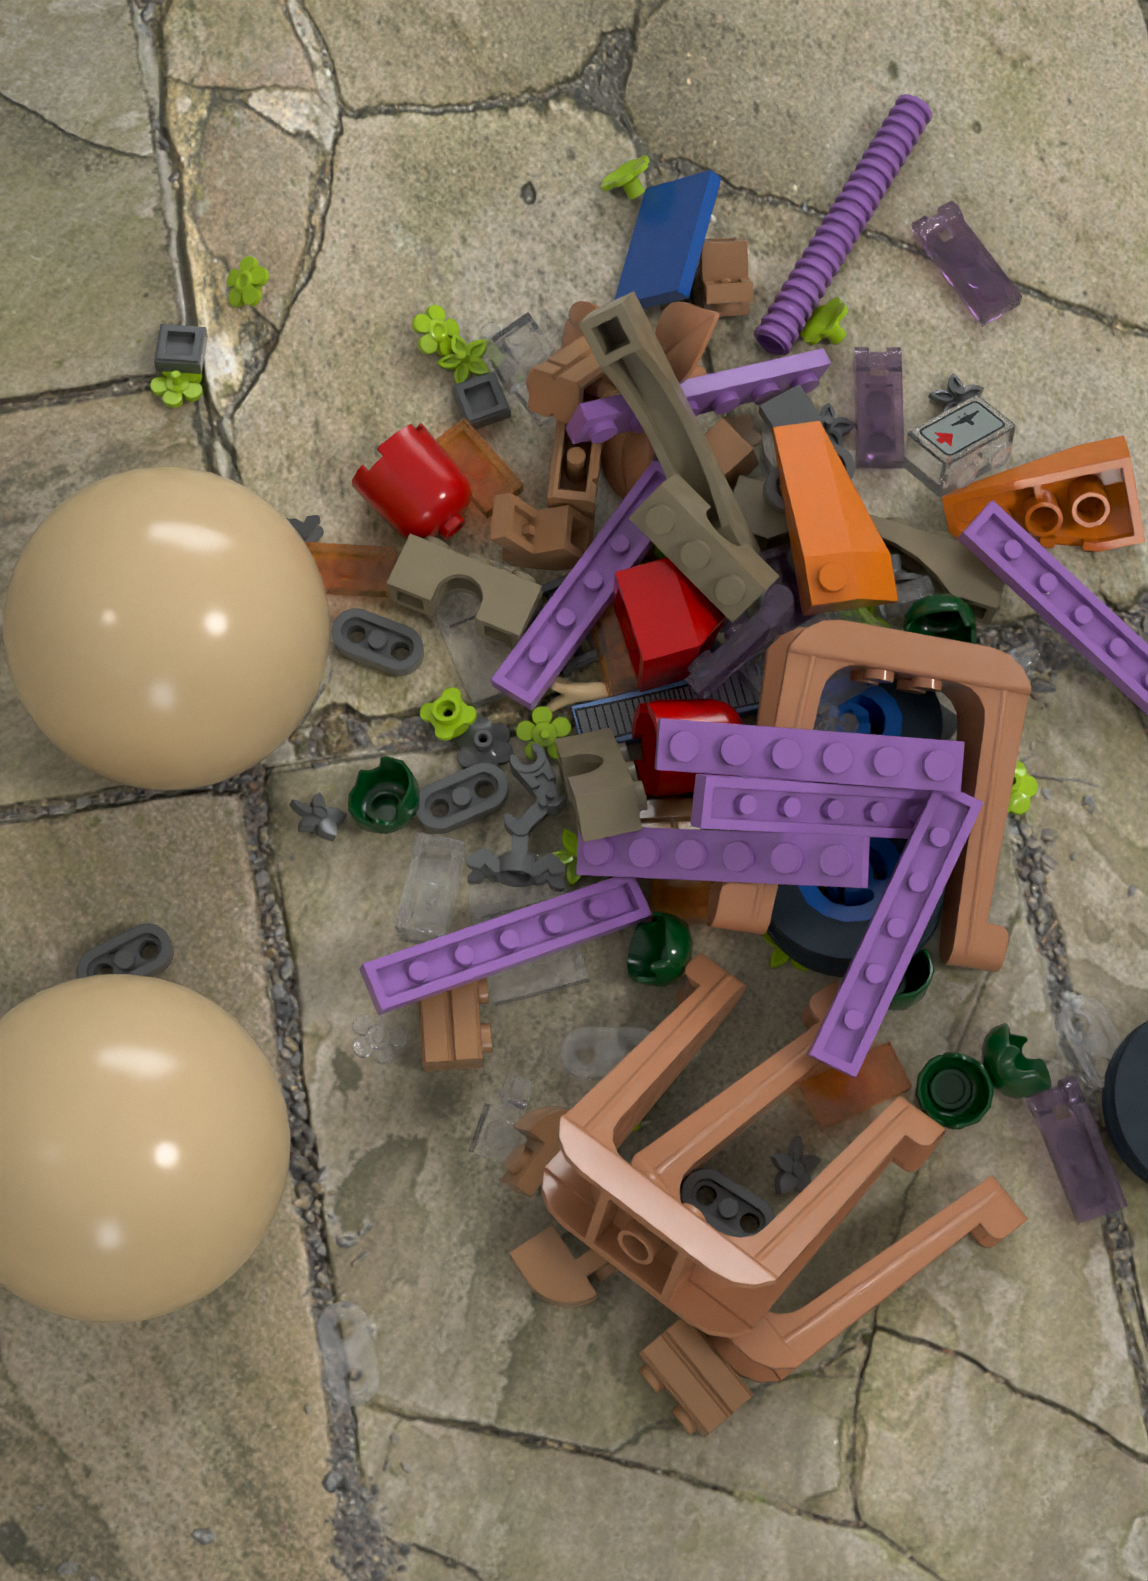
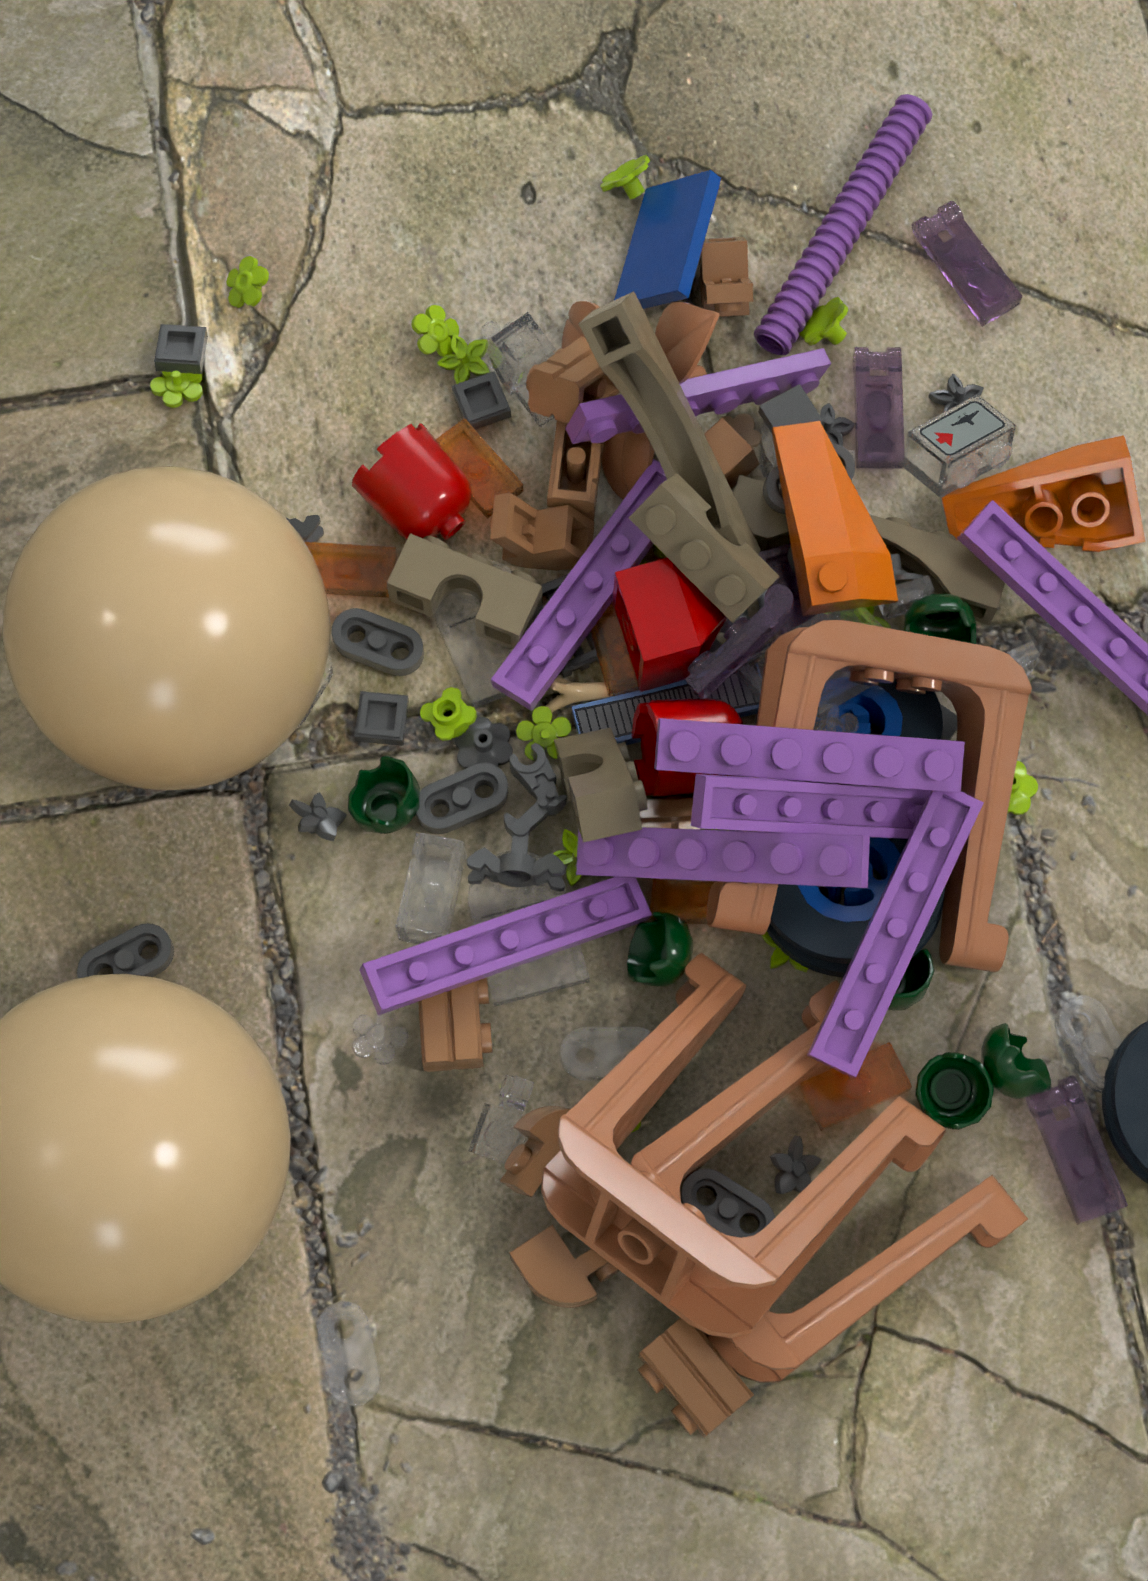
(381, 718): none -> dark grey tile

